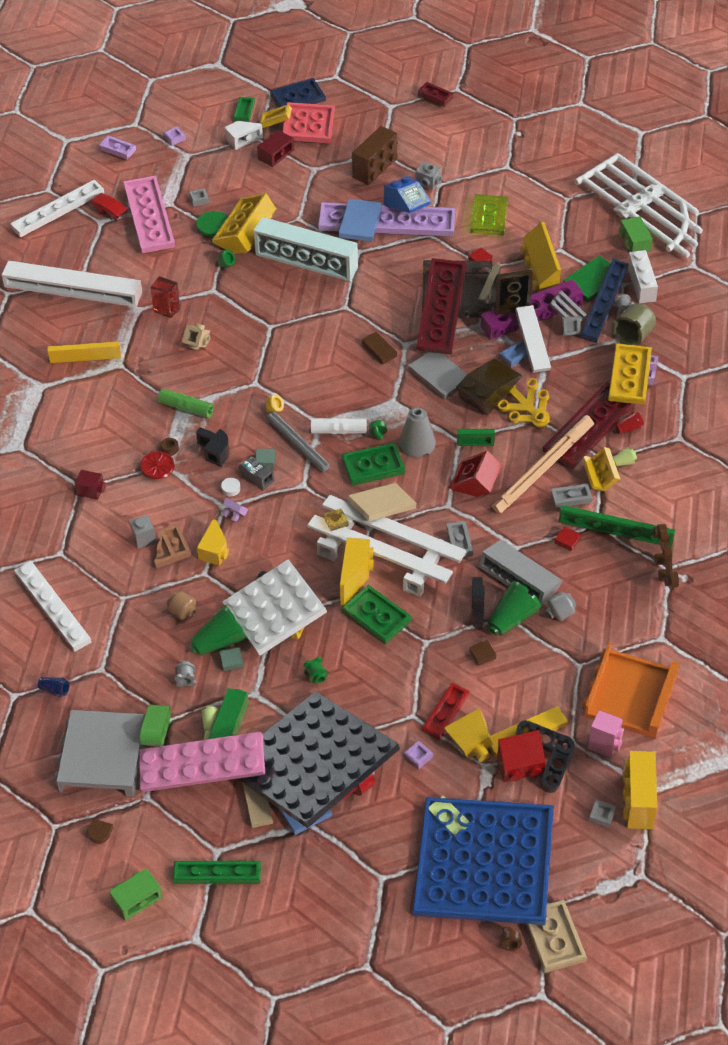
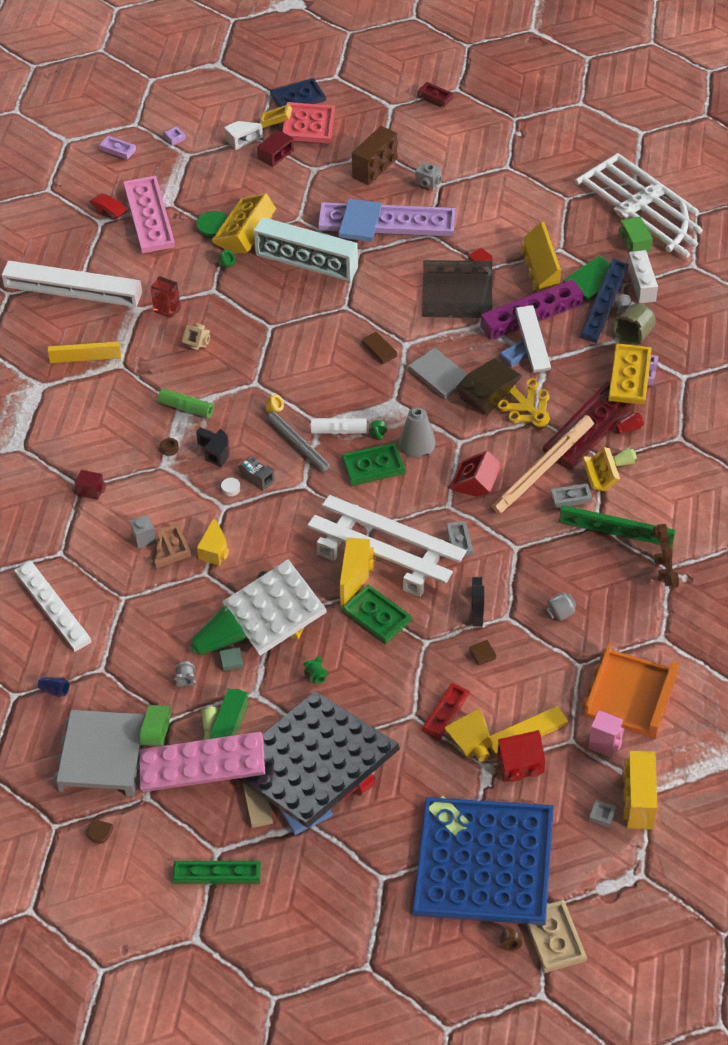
(56, 208): white plate -> none
(135, 894): bright green brick -> none
(157, 465): red wheel -> none
(181, 605): medium nougat head -> none
(199, 197): light grey tile -> none
(235, 508): lavender tile -> none
(244, 109): green tile -> none
(266, 457): sand green tile -> none
(336, 519): clear yellow tile -> none
(381, 502): tan tile -> none
(405, 195): blue slope -> none
(418, 755): lavender tile -> none
(441, 306): dark red plate -> none
(475, 437): green tile -> none
(485, 295): dark tan tile -> none
(489, 214): clear neon green tile -> none
(511, 291): dark brown slope -> none
(511, 565): light grey brick -> none
(513, 609): green cone -> none
(557, 753): black beam -> none
(564, 297): light grey tile -> none
(567, 538): red tile -> none
(571, 325): light grey tile -> none

